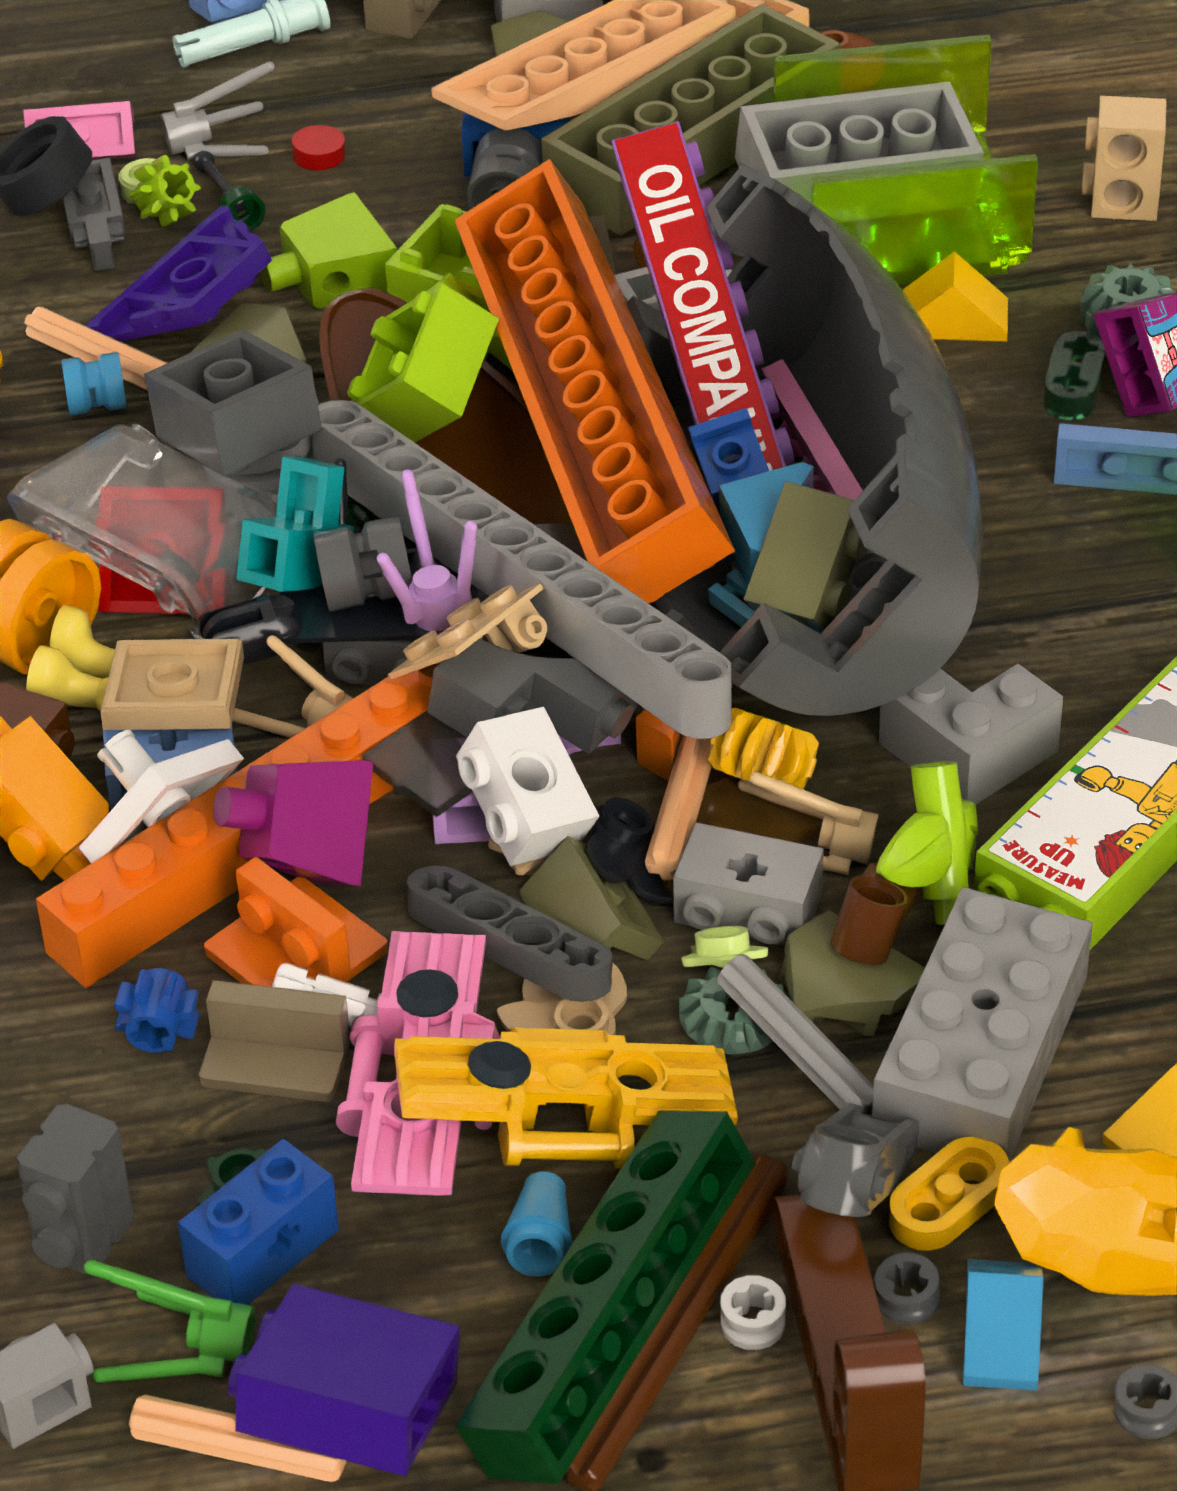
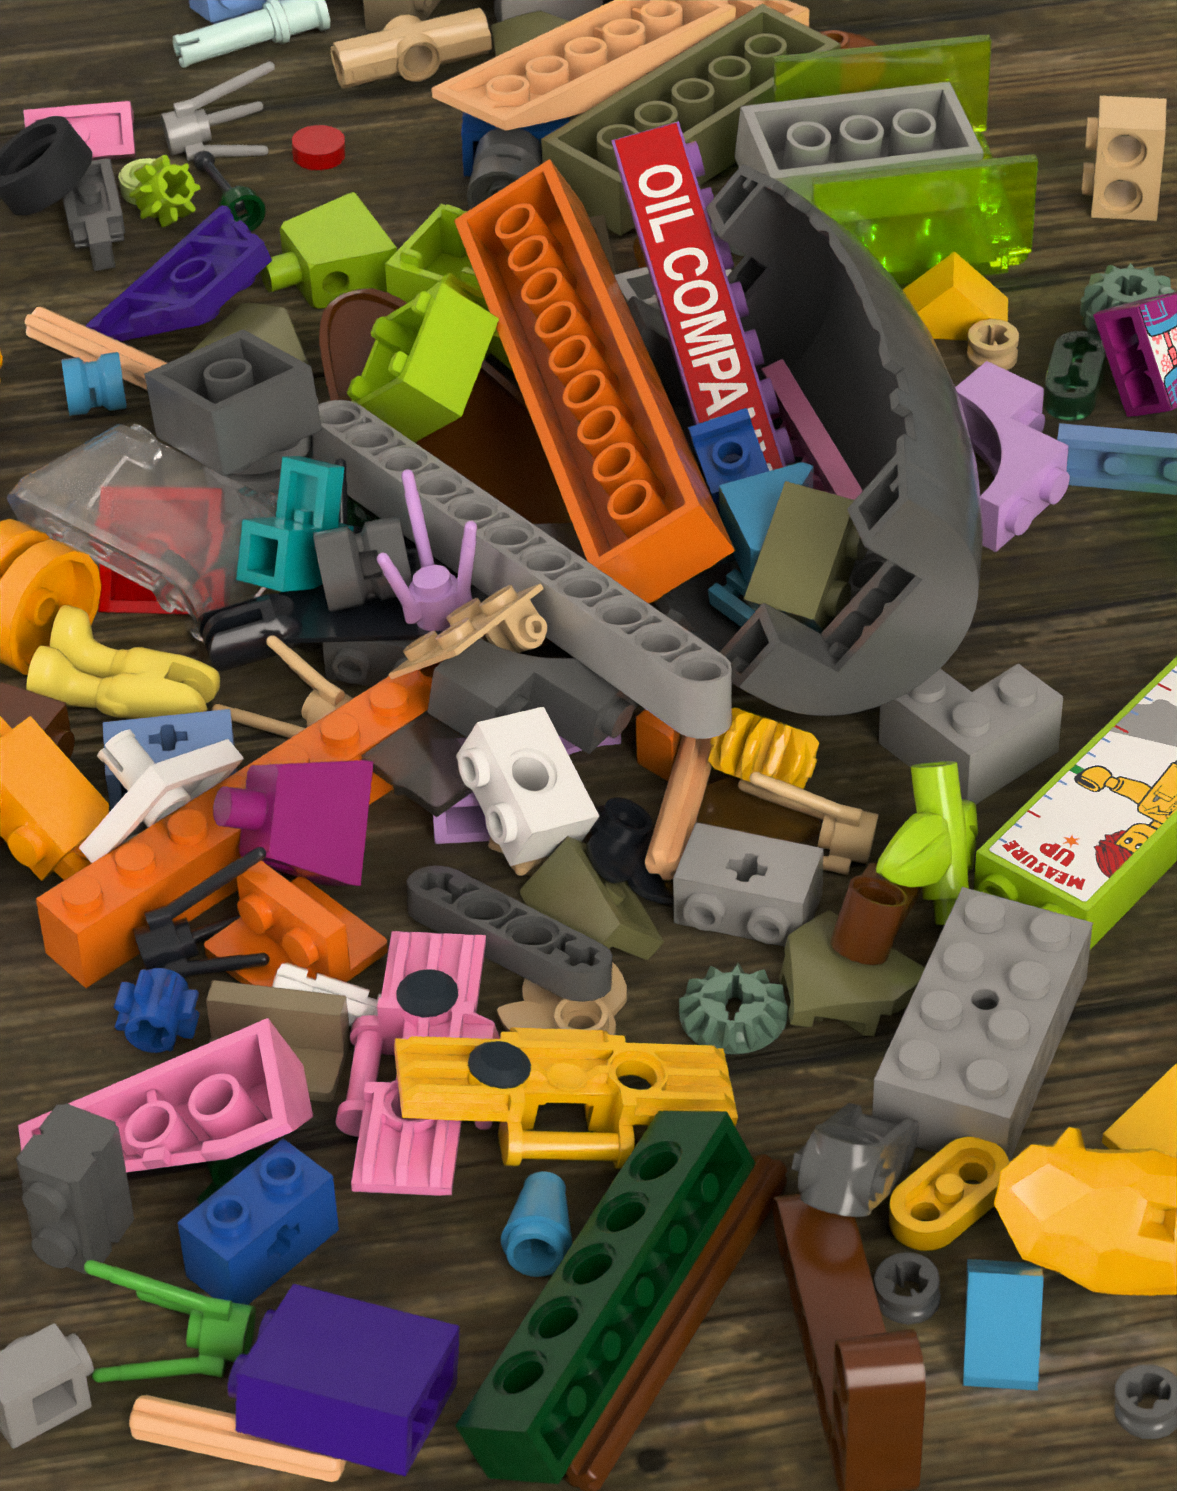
(171, 942): none -> black plant
(172, 684): tan plate -> none
(204, 1102): none -> bright pink wedge
(411, 48): none -> tan piece
(720, 945): yellowish green plate -> none
(770, 1322): white bush -> none
(795, 1034): light grey axle -> none
(993, 342): none -> tan bush
(1007, 433): none -> lavender arch

